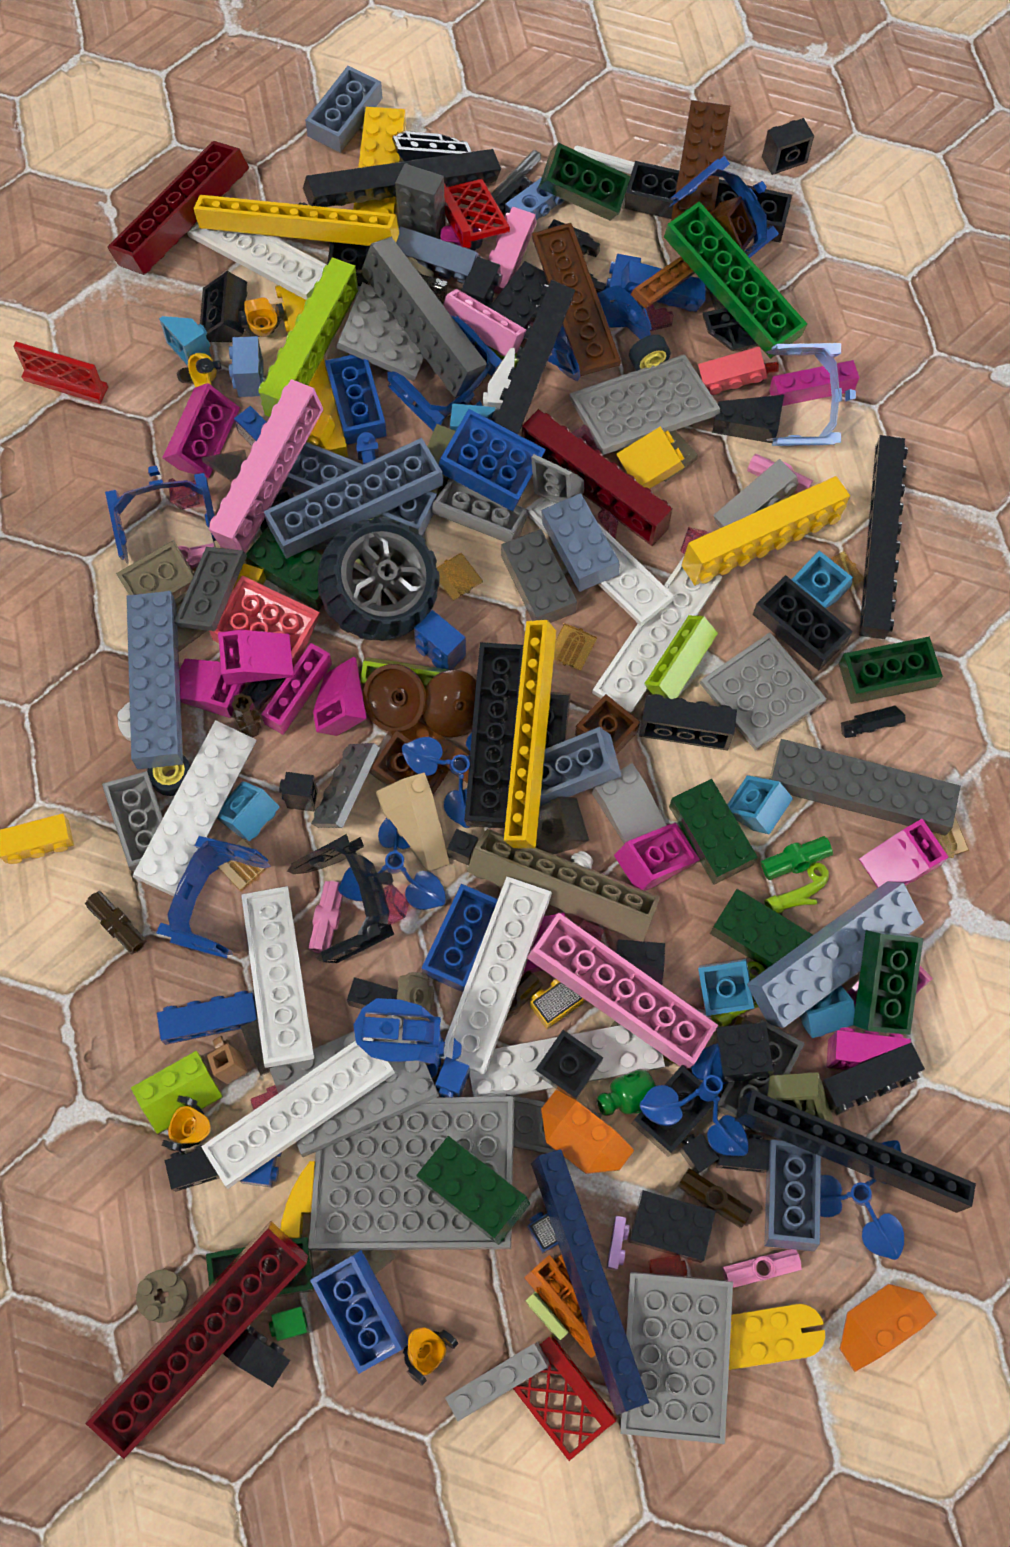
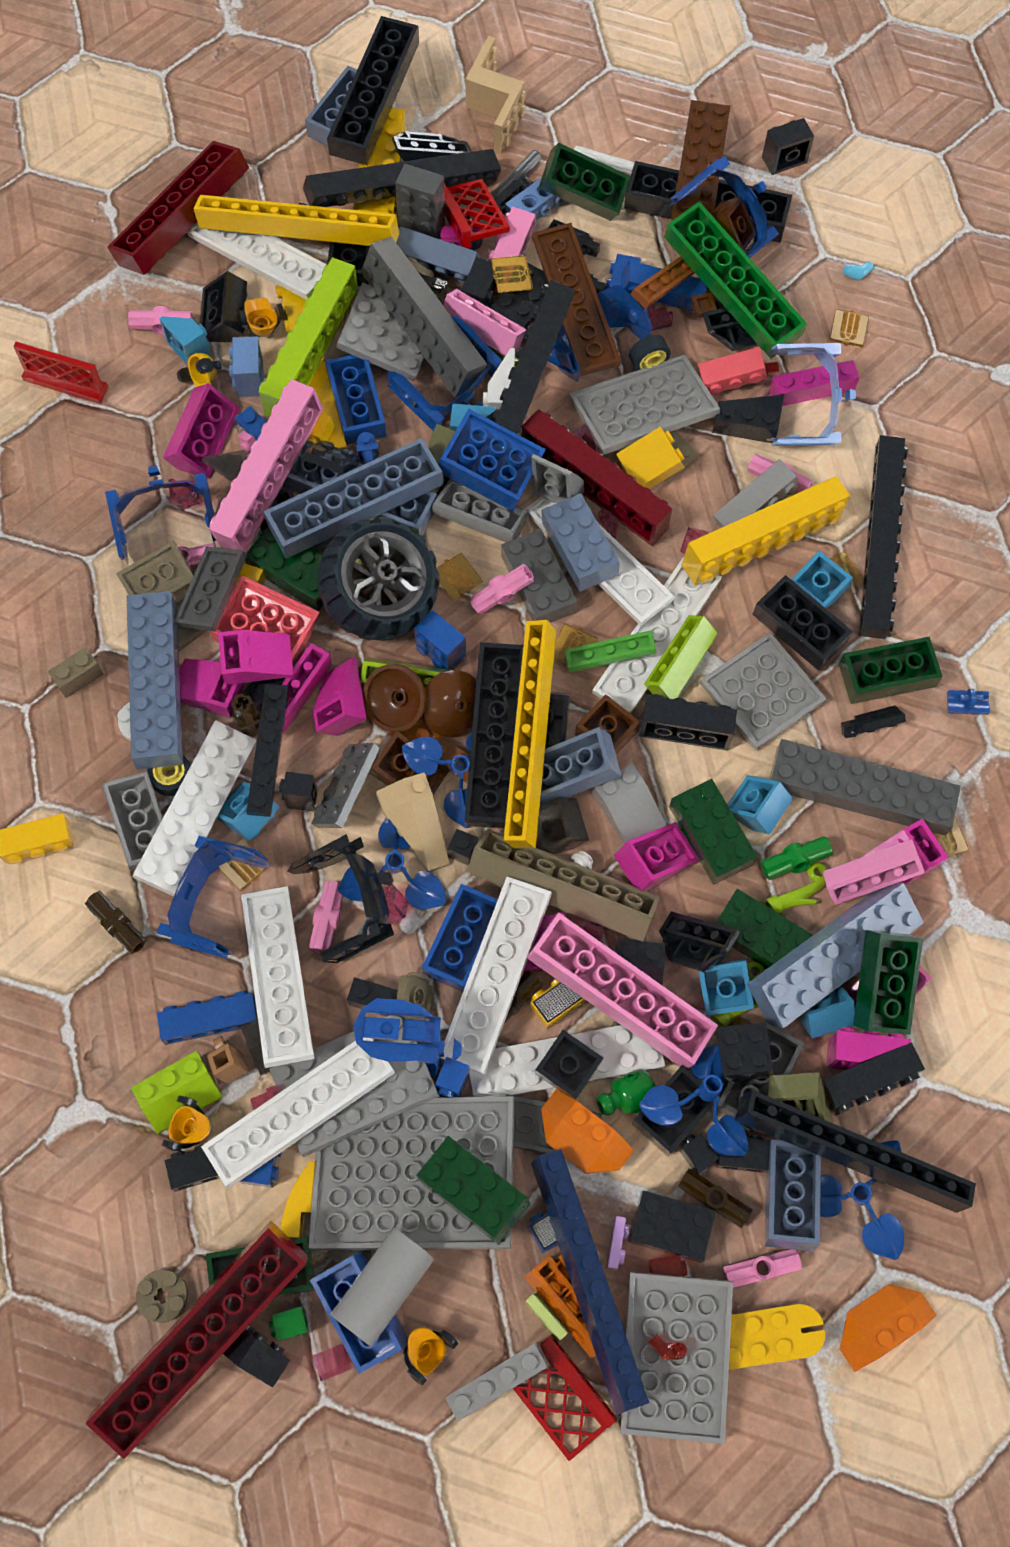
(75, 672): none -> dark tan brick
(150, 319): none -> bright pink piece
(246, 441): none -> bright pink plate
(267, 750): none -> black plate
(331, 457): none -> black plate
(332, 1362): none -> clear pink panel
(373, 90): none -> black brick
(382, 1287): none -> light grey brick
(495, 94): none -> tan bracket
(502, 589): none -> bright pink piece
(512, 273): none -> clear yellow piece
(610, 651): none -> bright green plate
(668, 1351): none -> clear red arm
(696, 941): none -> black wedge
(702, 303): none -> reddish brown plate
(849, 328): none -> piece
(858, 272): none -> medium azure arm
(873, 872): none -> bright pink brick
(968, 702): none -> blue hips

